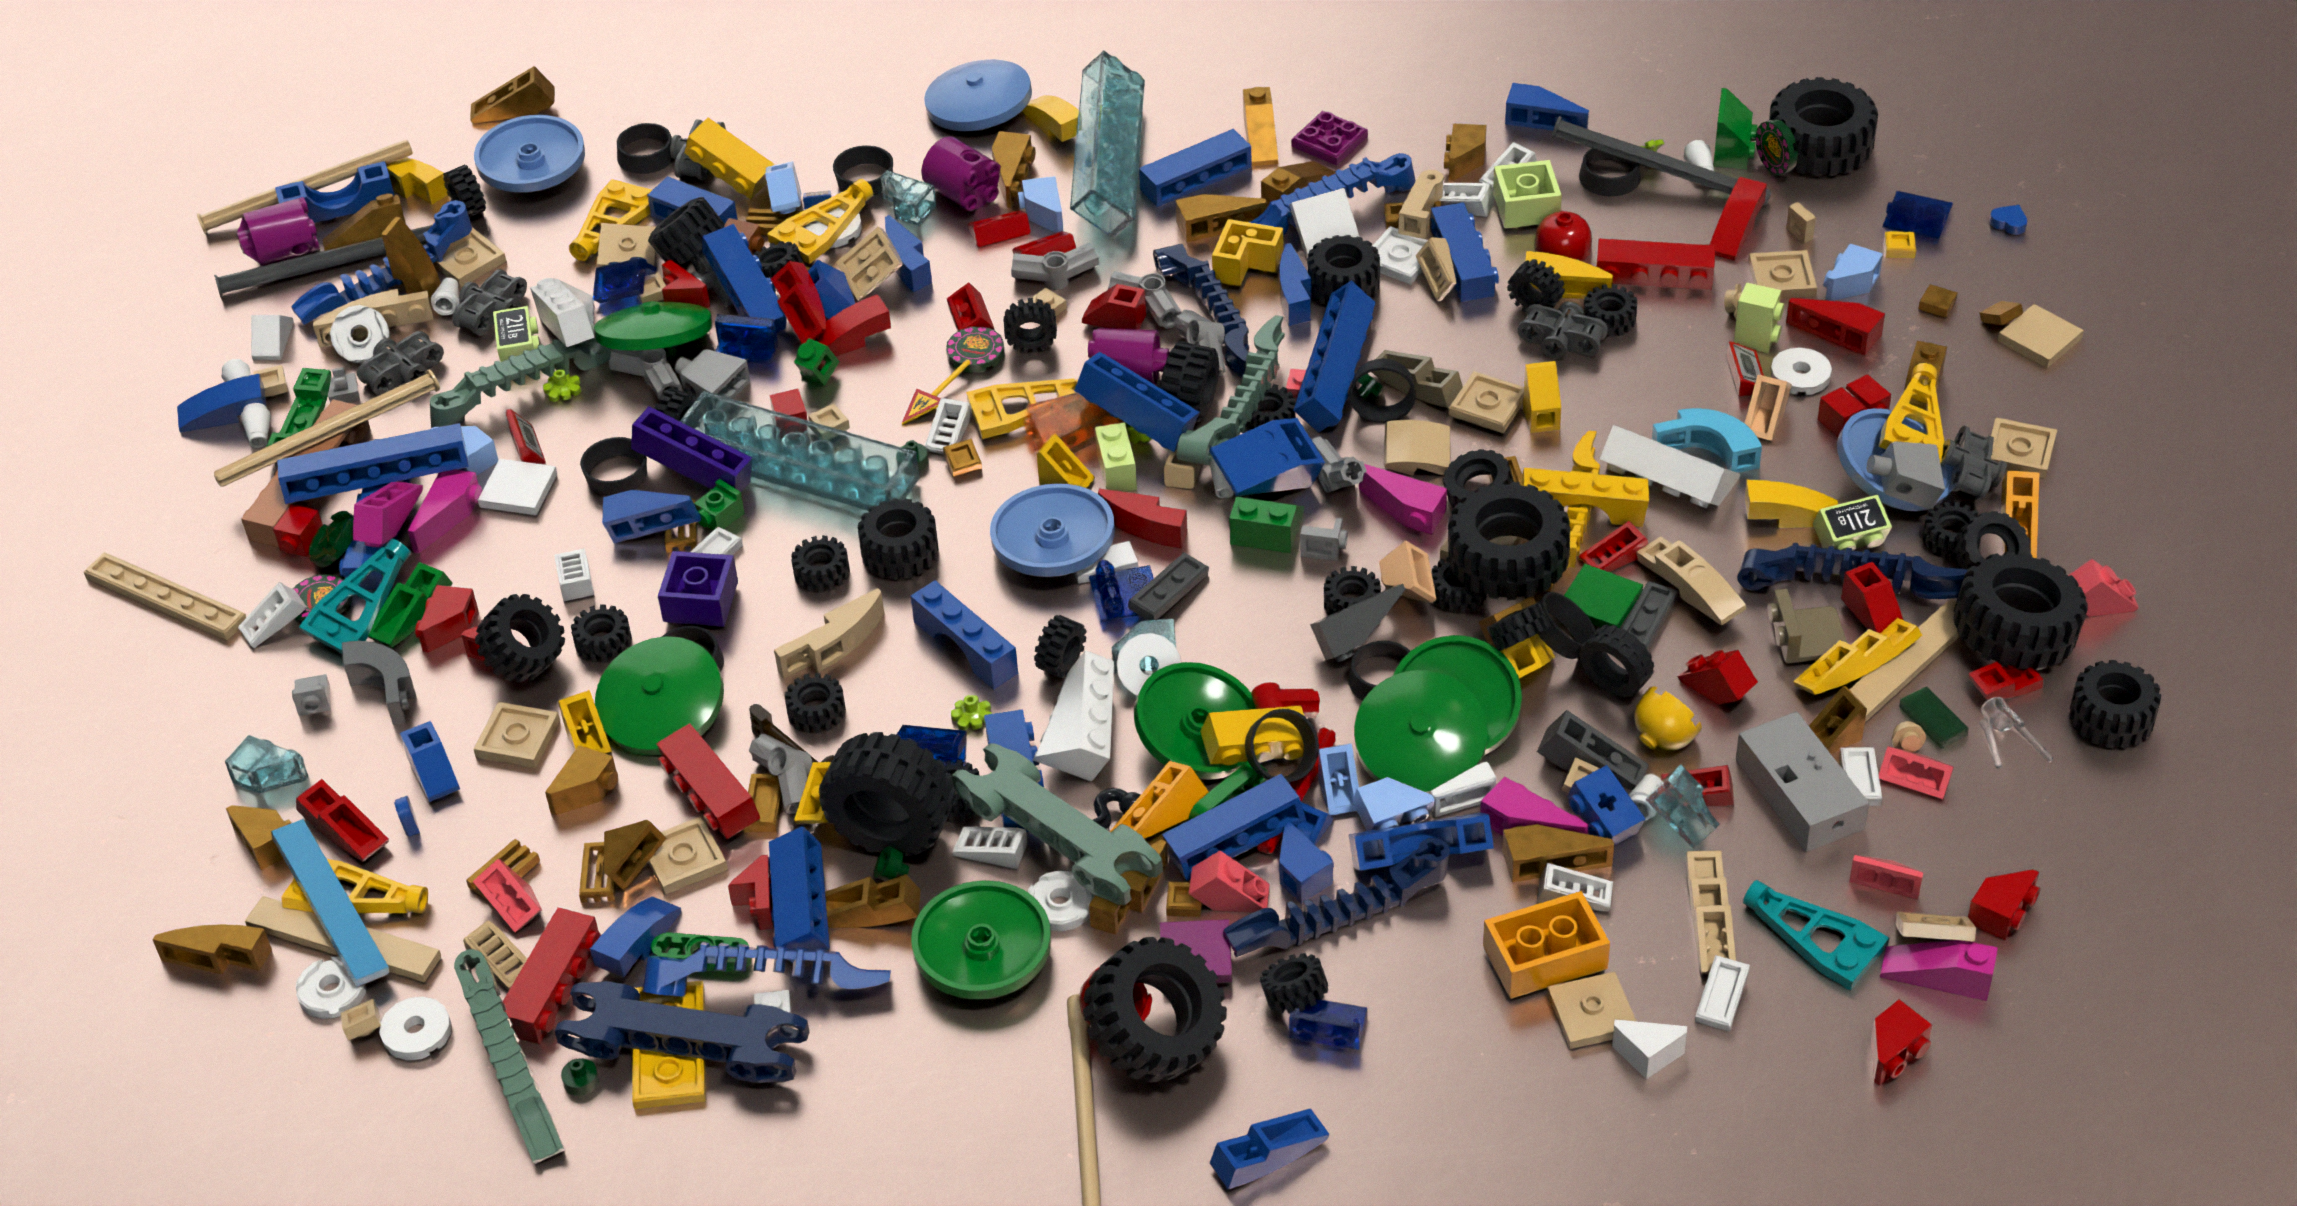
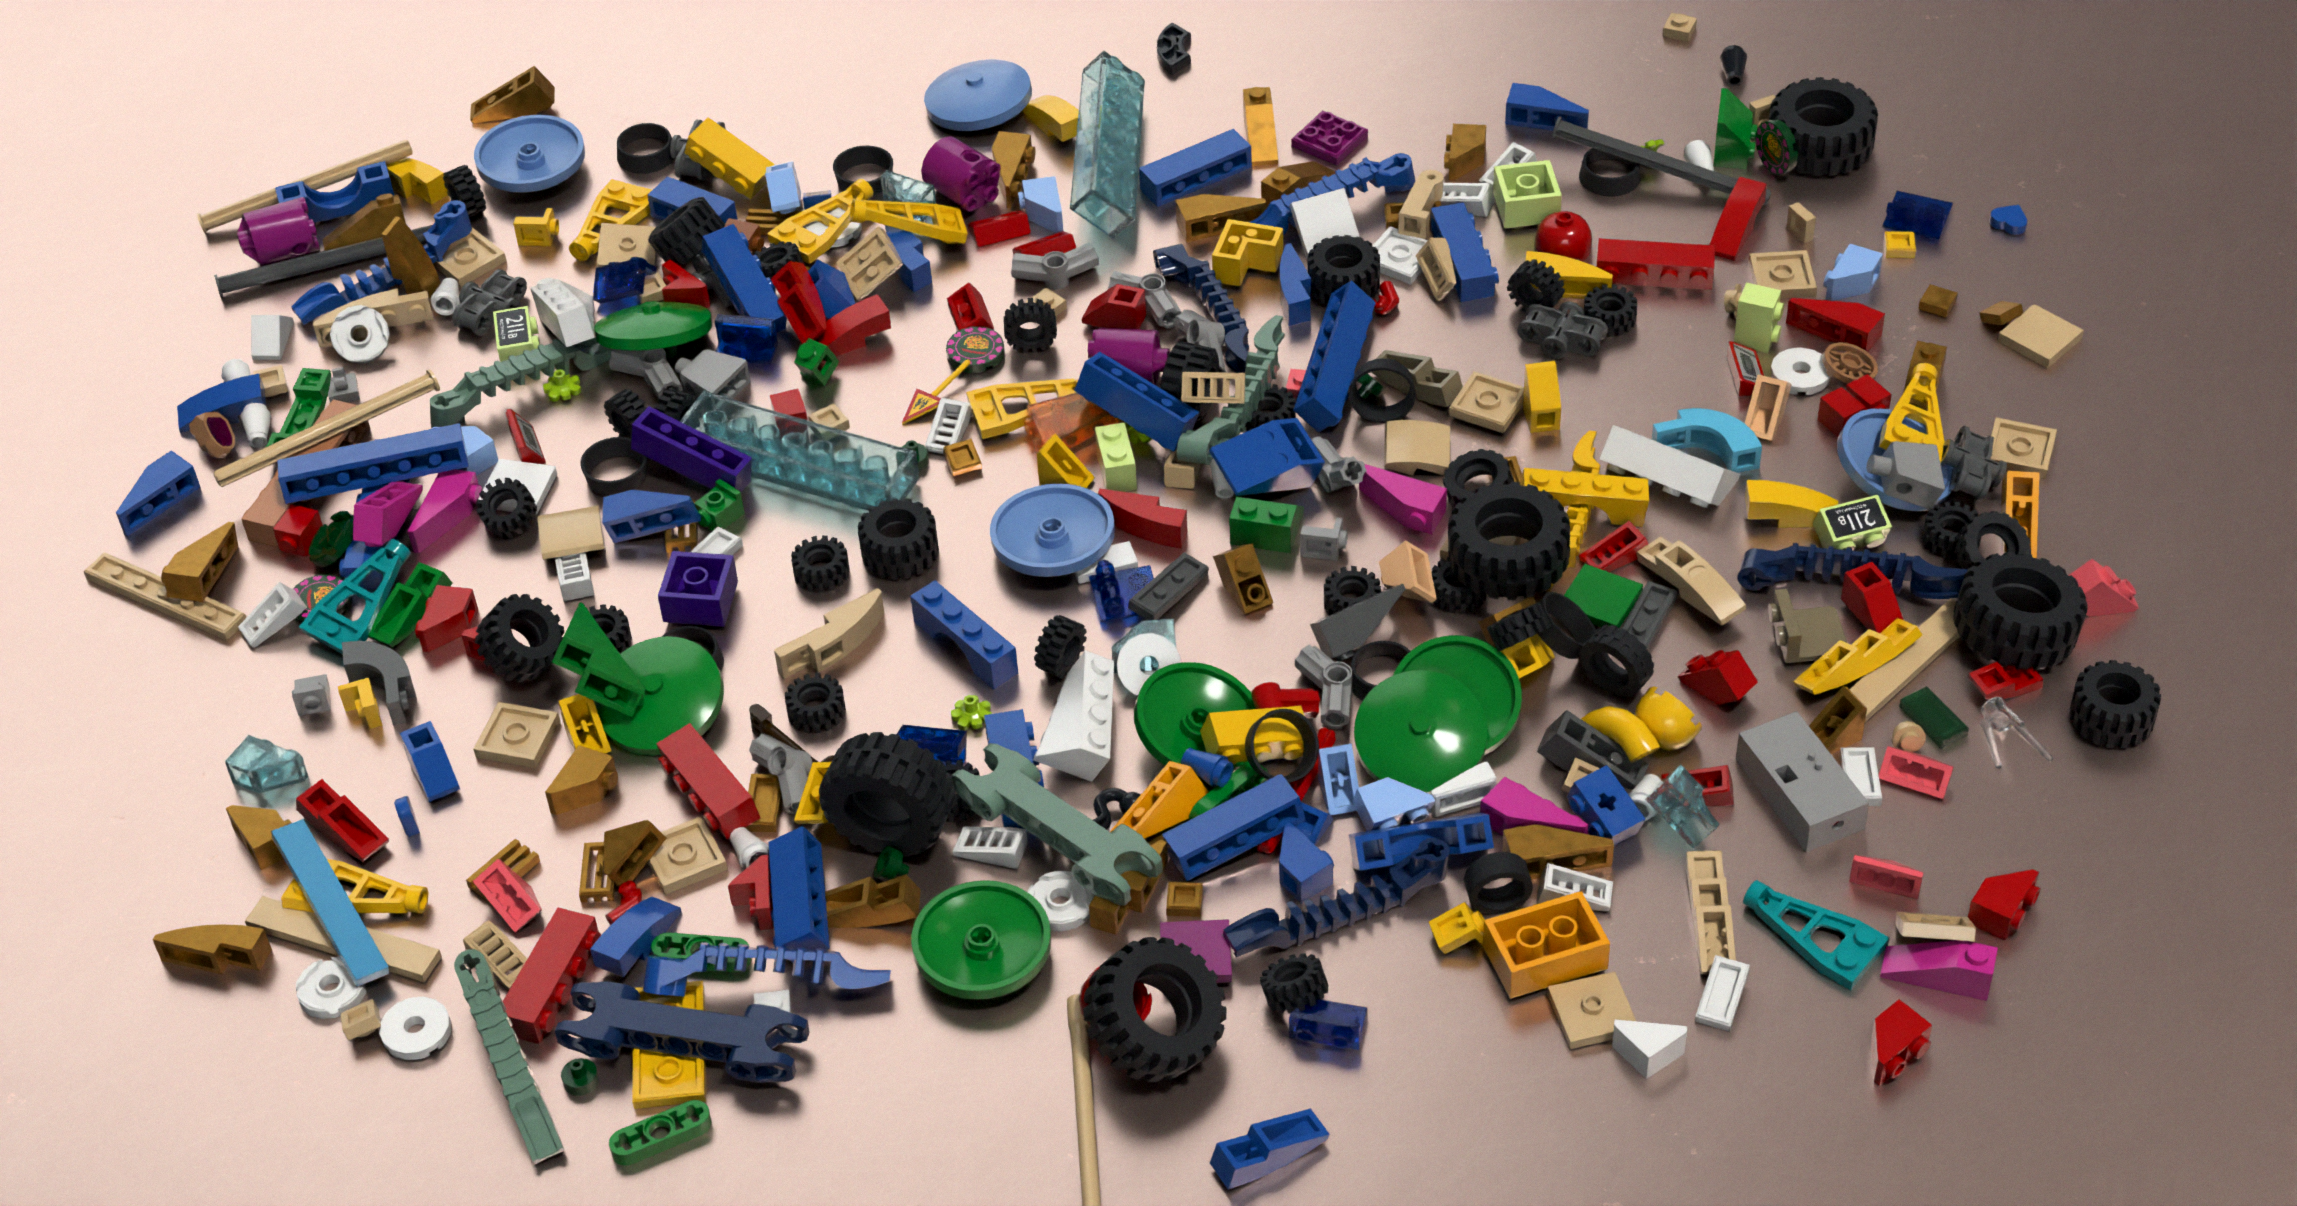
(157, 490): none -> blue slope
(200, 564): none -> pearl gold slope
(213, 434): none -> medium nougat rock
(361, 696): none -> yellow bracket
(400, 362): dark grey axle -> none
(499, 494): none -> black tyre
(536, 230): none -> yellow bracket
(570, 532): none -> tan slope
(602, 669): none -> green slope
(623, 411): none -> black tyre
(630, 897): none -> red arm
(653, 1146): none -> green beam
(747, 846): none -> white cone
(947, 220): none -> yellow plate
(1171, 48): none -> black tile
(1200, 398): none -> tan slope
(1210, 767): none -> blue cone
(1228, 885): coral slope -> none
(1243, 578): none -> pearl gold slope
(1333, 679): none -> light grey piece
(1388, 299): none -> red arm
(1457, 927): none -> yellow bracket
(1494, 867): none -> black tyre
(1624, 729): none -> yellow cylinder
(1679, 27): none -> tan plate
(1733, 62): none -> black cone
(1761, 109): none -> tan plate
(1848, 362): none -> medium nougat wheel

